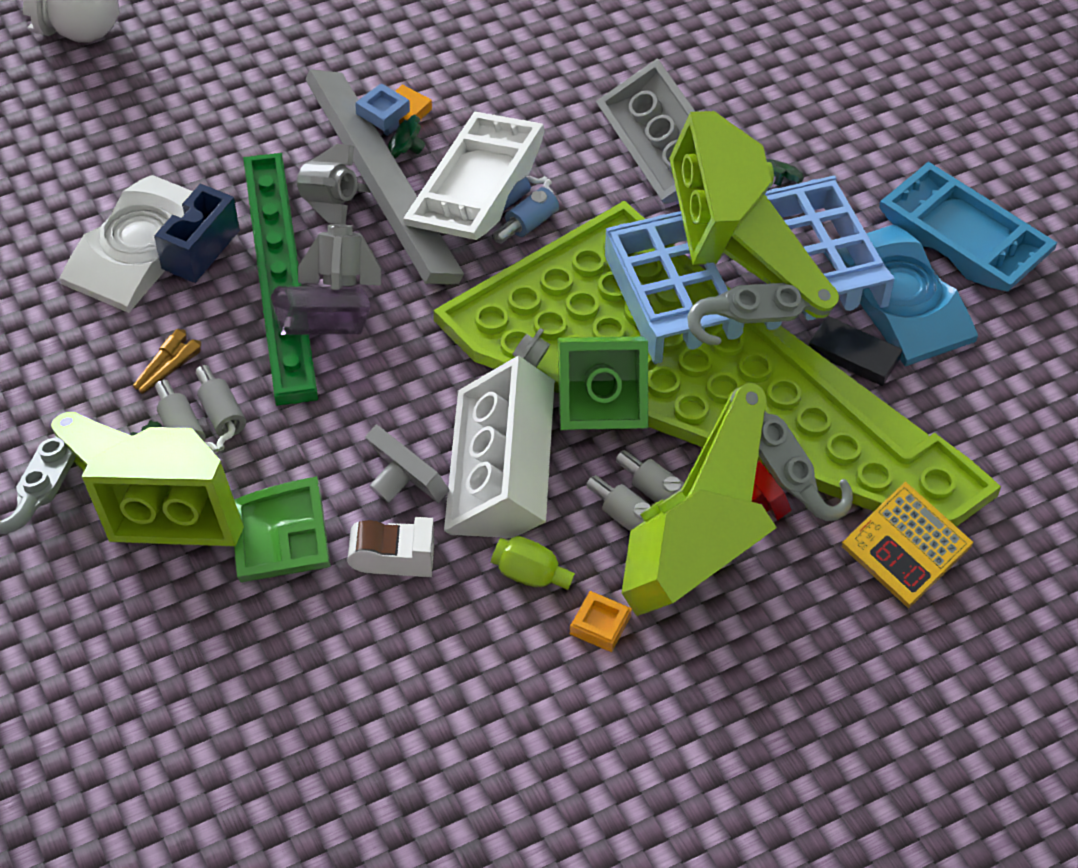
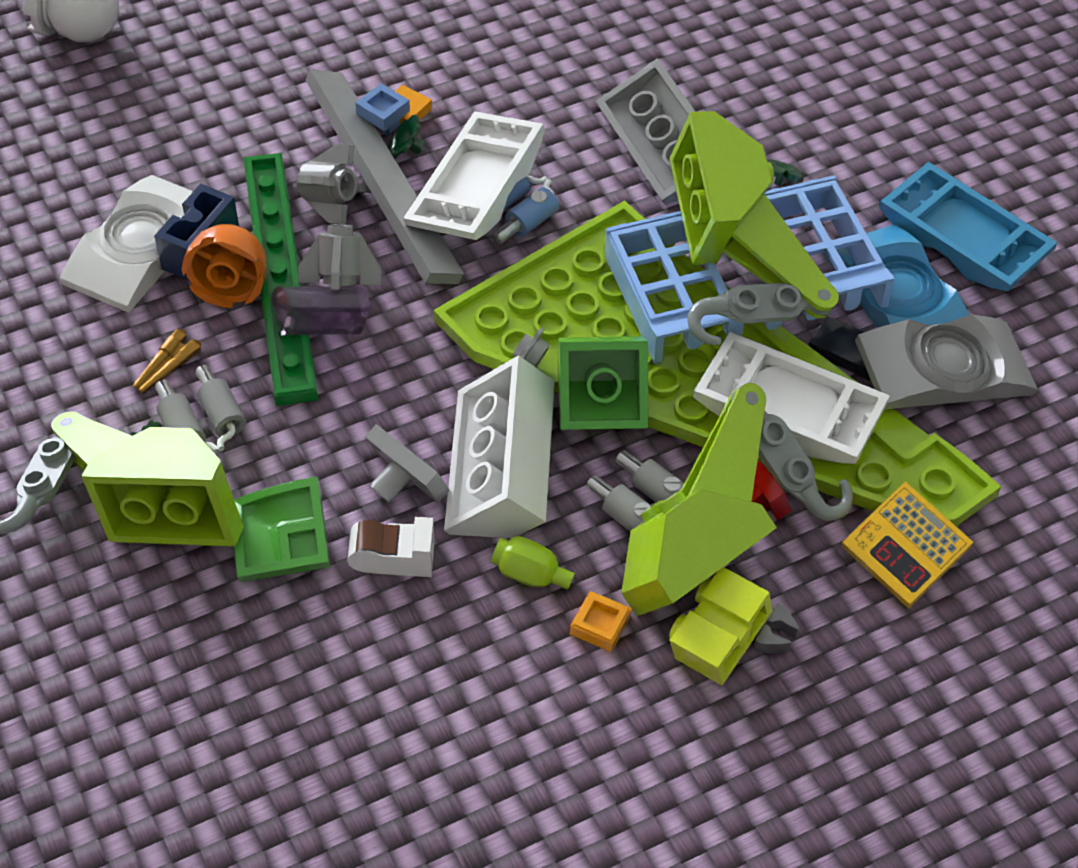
(225, 265): none -> orange cylinder
(721, 626): none -> neon yellow brick
(773, 644): none -> flat silver bar
(822, 409): none -> white slope
(945, 362): none -> light grey slope

